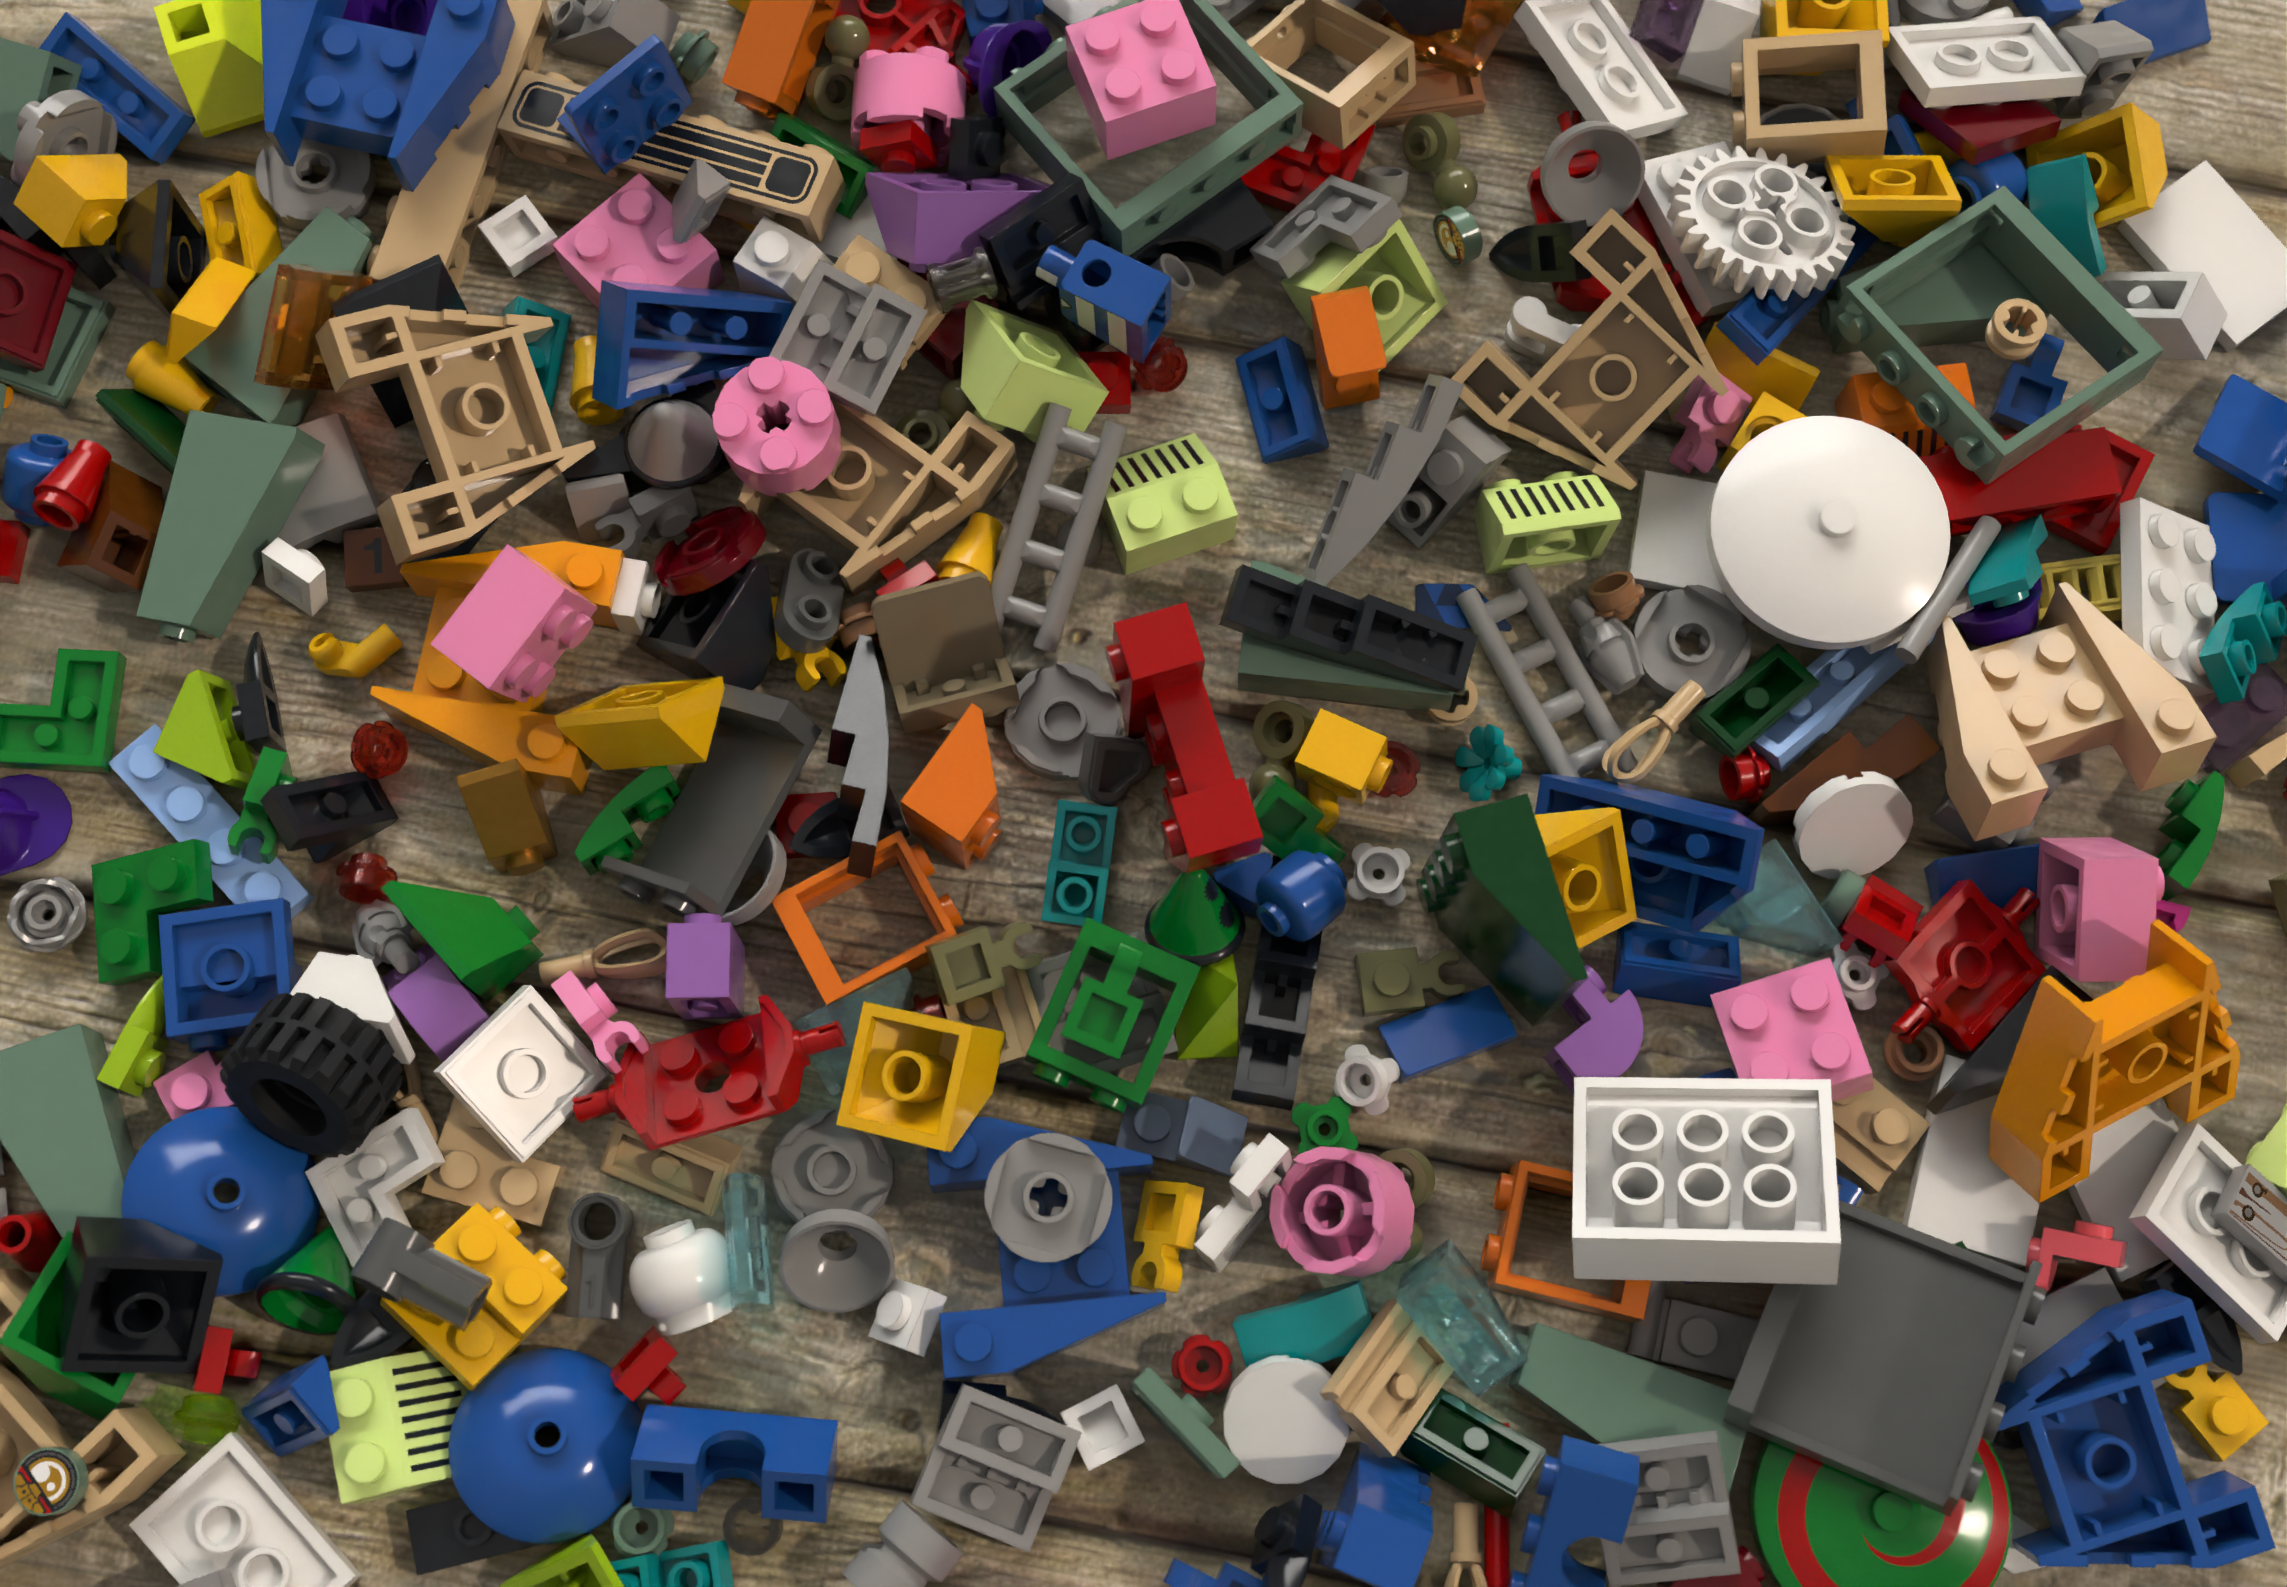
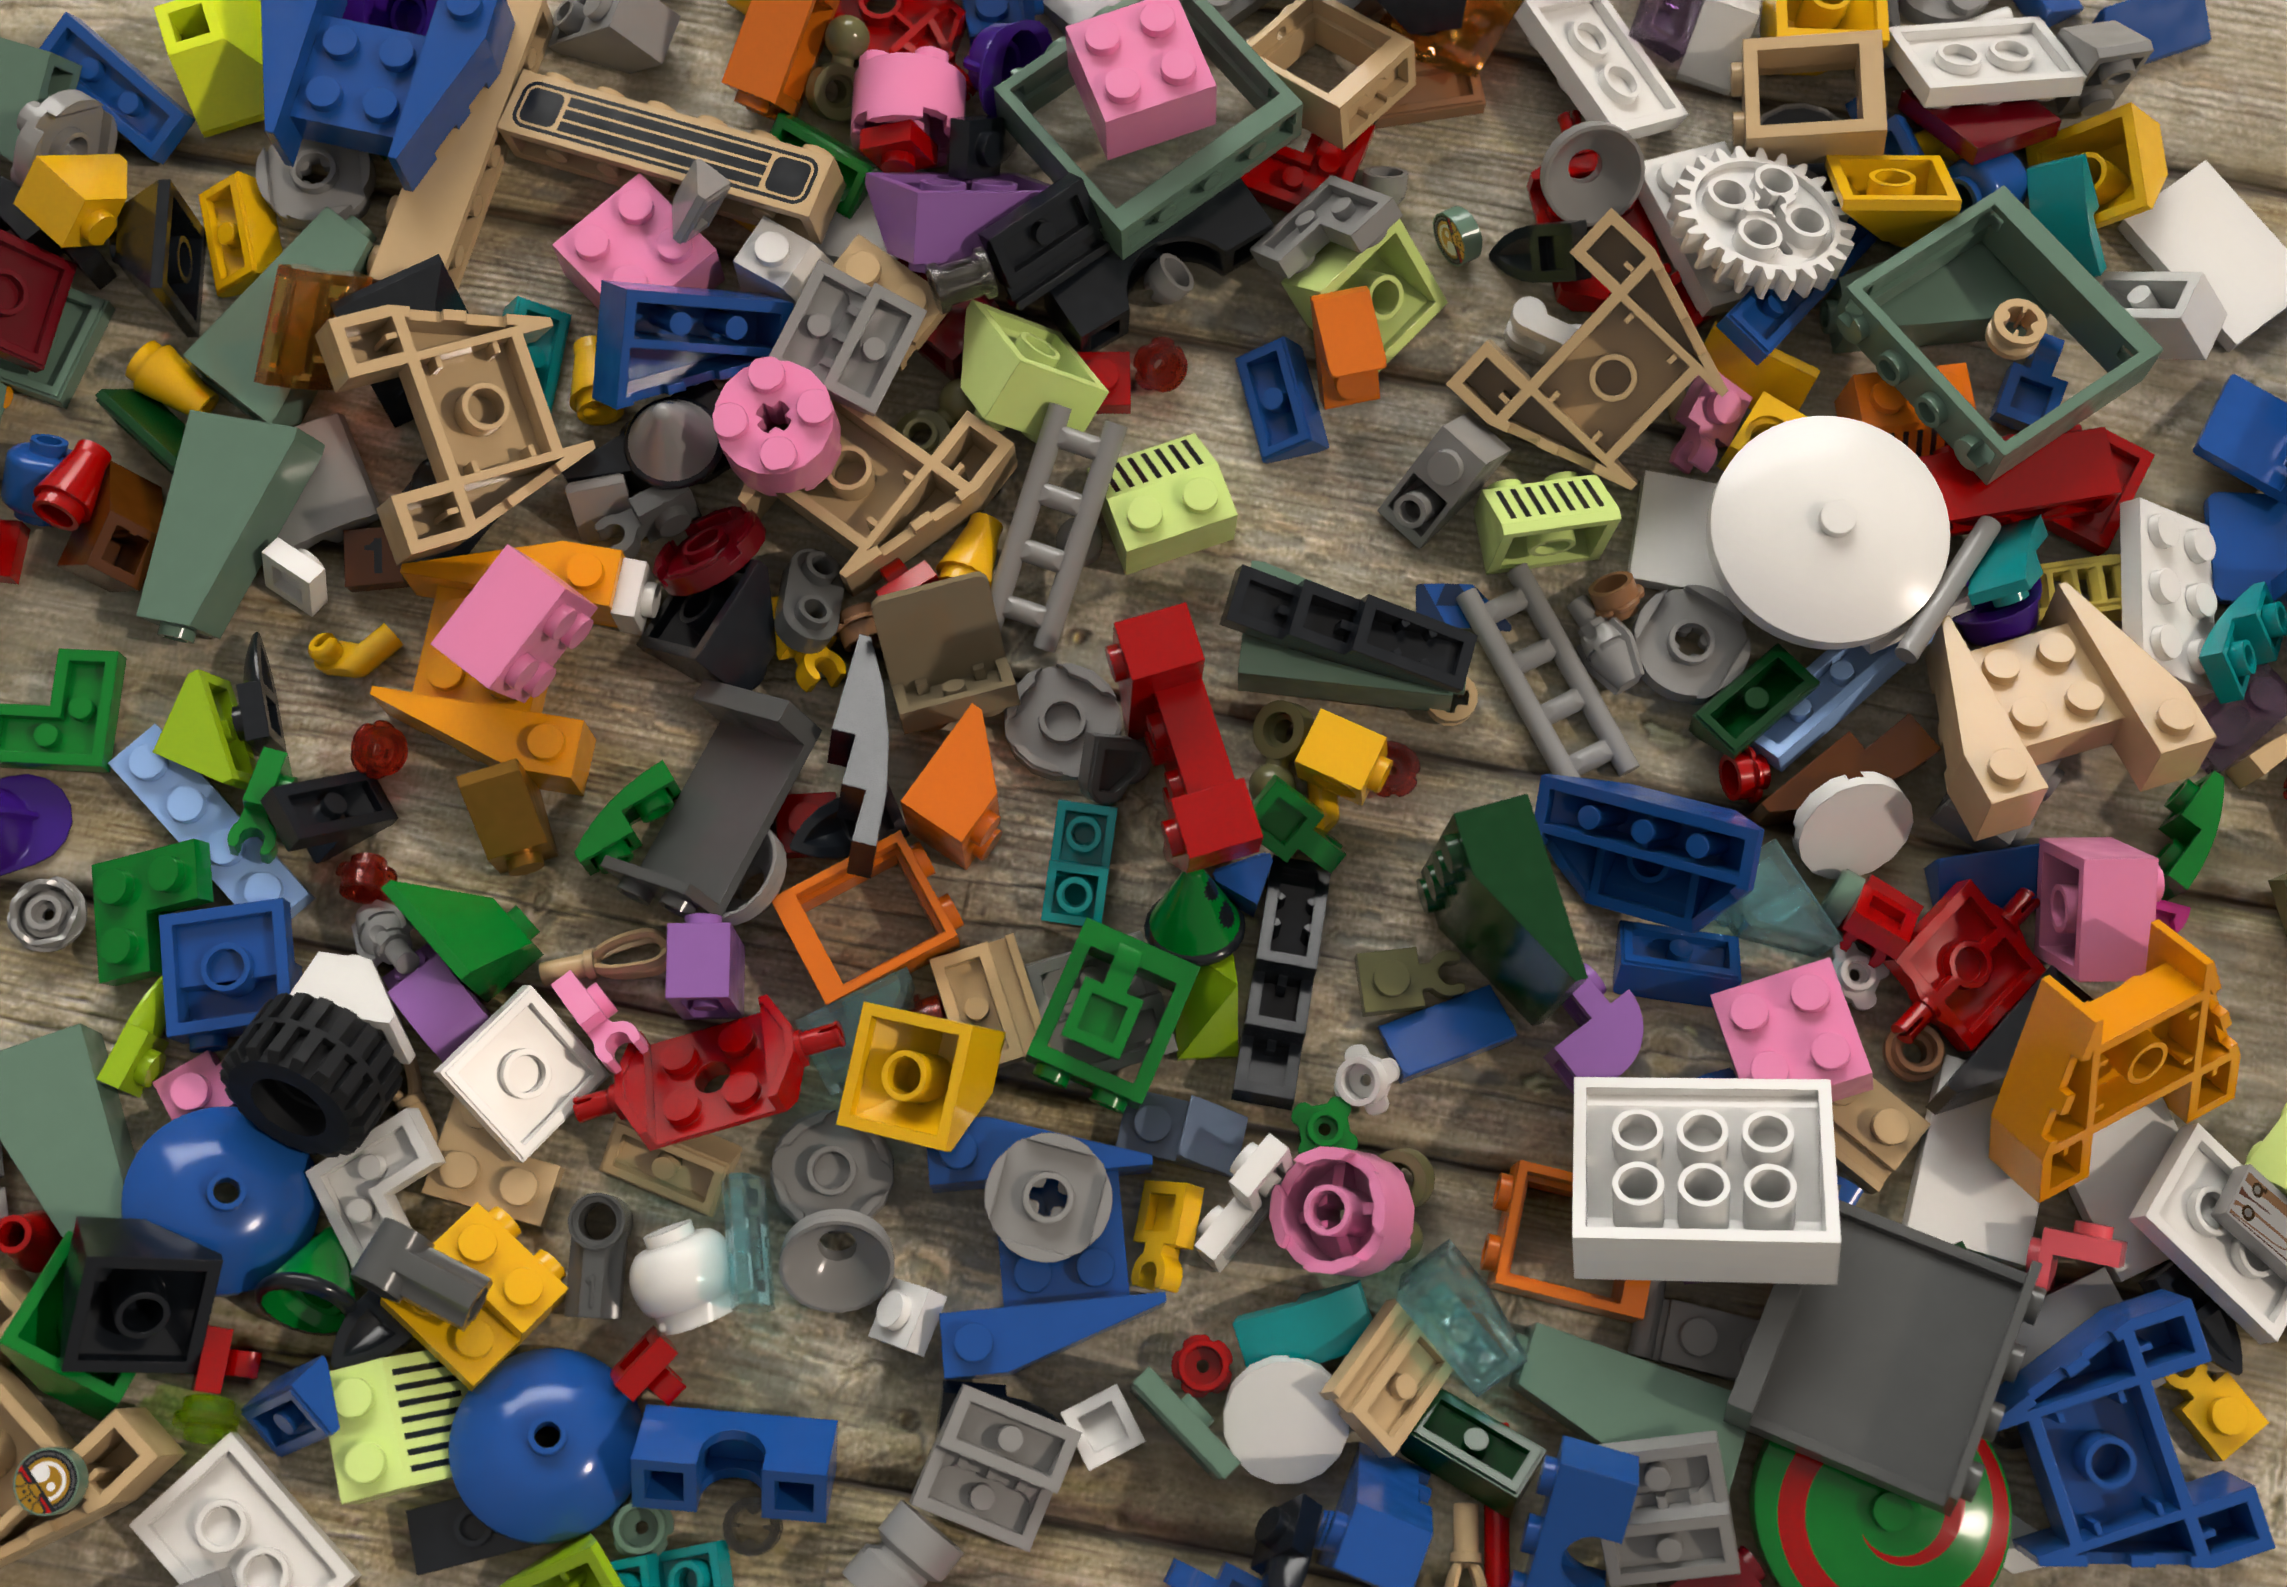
(205, 306): yellow slope -> none
(518, 235): white plate -> none
(626, 105): blue bracket -> none
(646, 723): yellow slope -> none
(694, 55): sand green plate -> none
(973, 962): olive plate -> none
(1110, 295): blue torso -> none
(1301, 895): blue head -> none
(1367, 500): light grey slope -> none
(1371, 858): white plate -> none
(1453, 183): olive plate -> none
(1486, 763): teal plant -> none
(1590, 869): yellow slope -> none
(1667, 723): tan piece -> none

